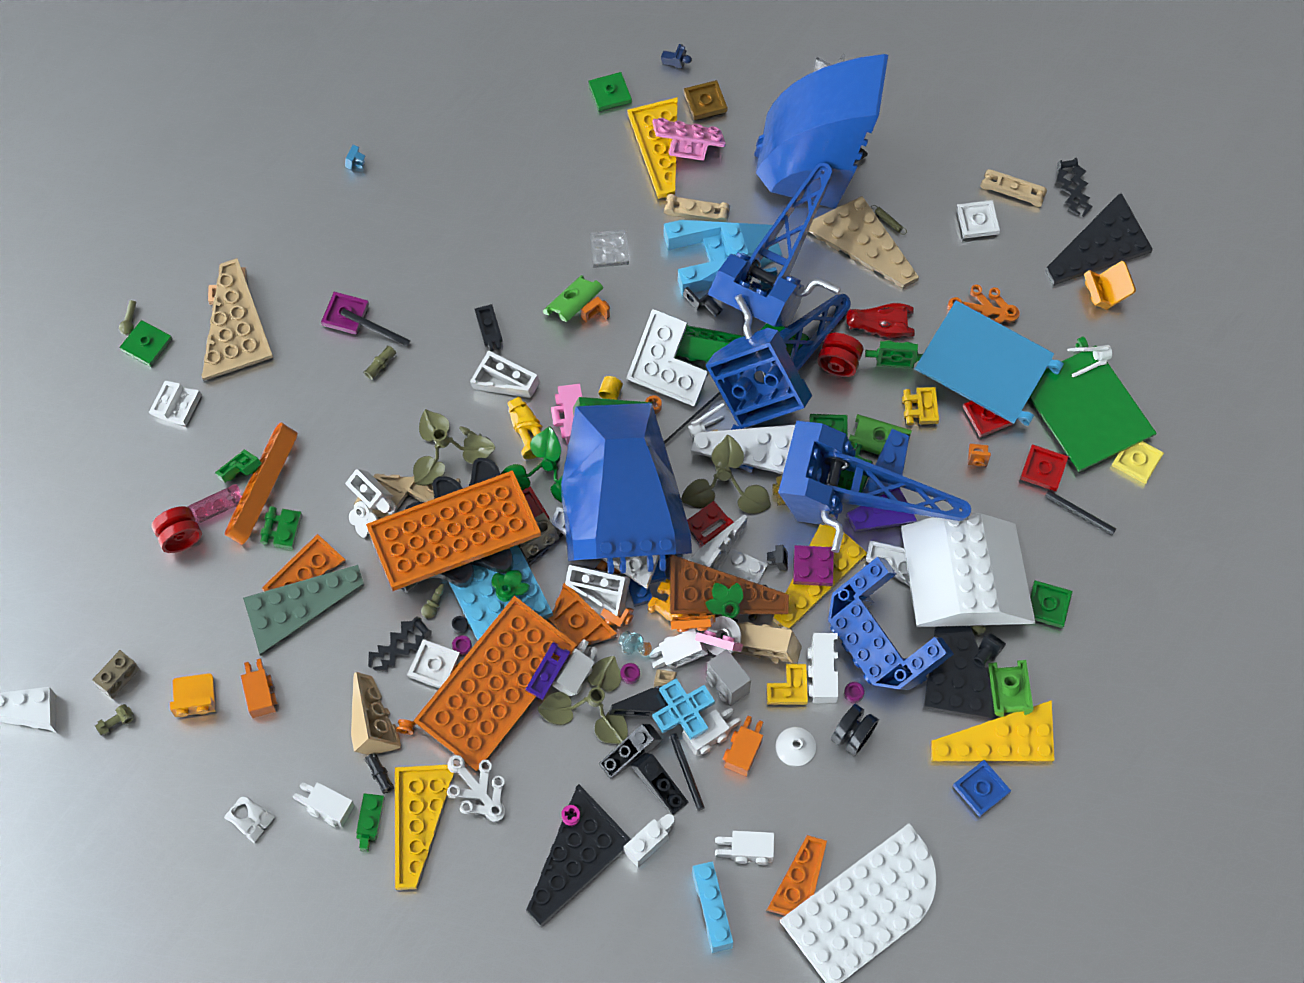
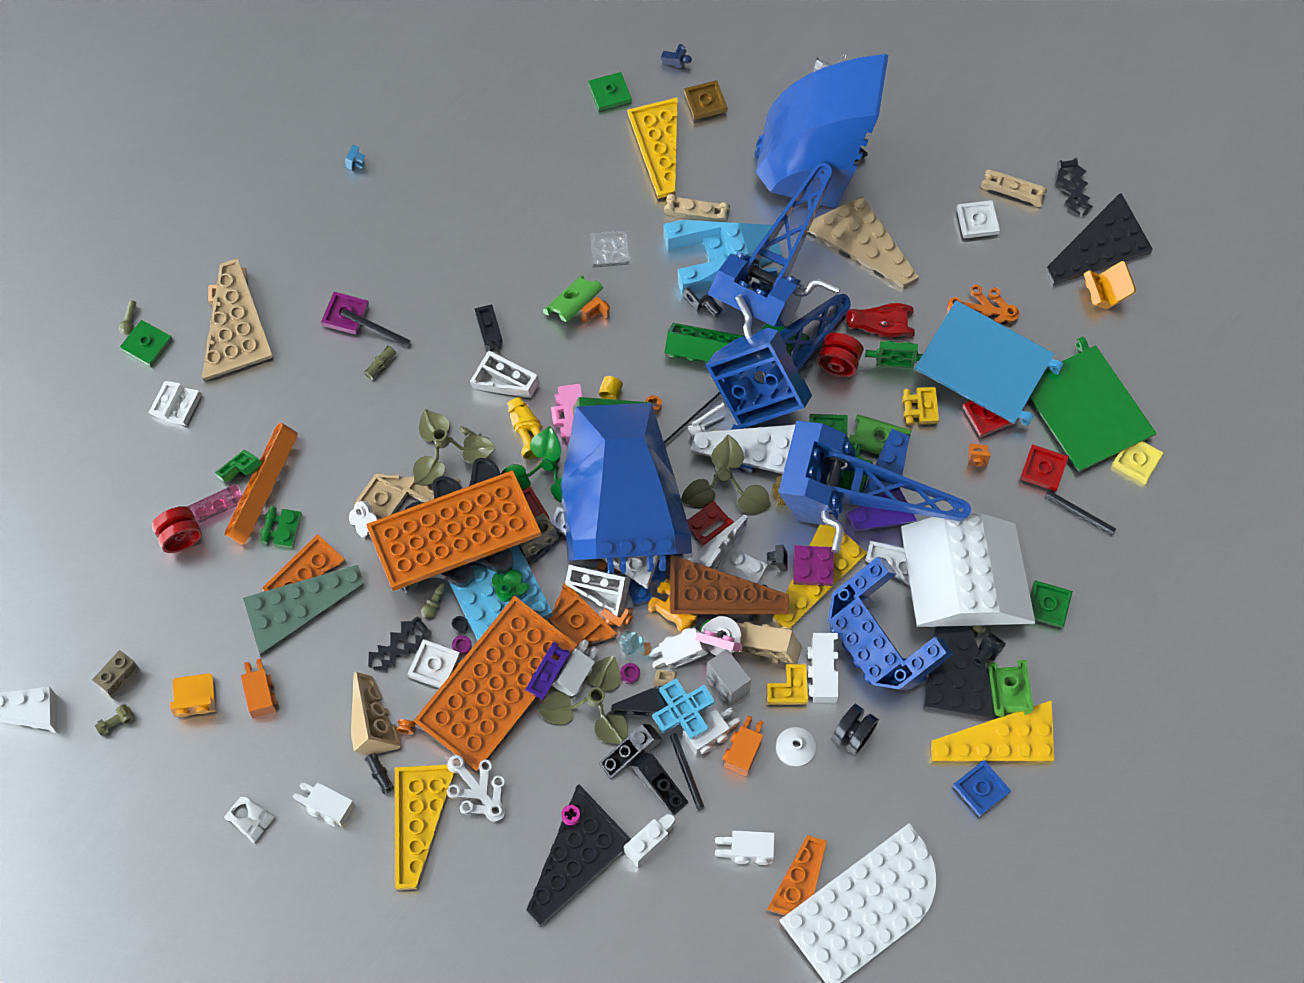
(369, 820): green hinge -> none
(371, 492): white hinge -> none
(656, 361): white plate -> none
(685, 622): orange plate -> none
(687, 139): bright pink bracket -> none
(713, 907): medium azure arch -> none
(724, 597): green plate -> none
(854, 692): magenta tile -> none
(888, 219): olive piece -> none
(1100, 353): white plant -> none

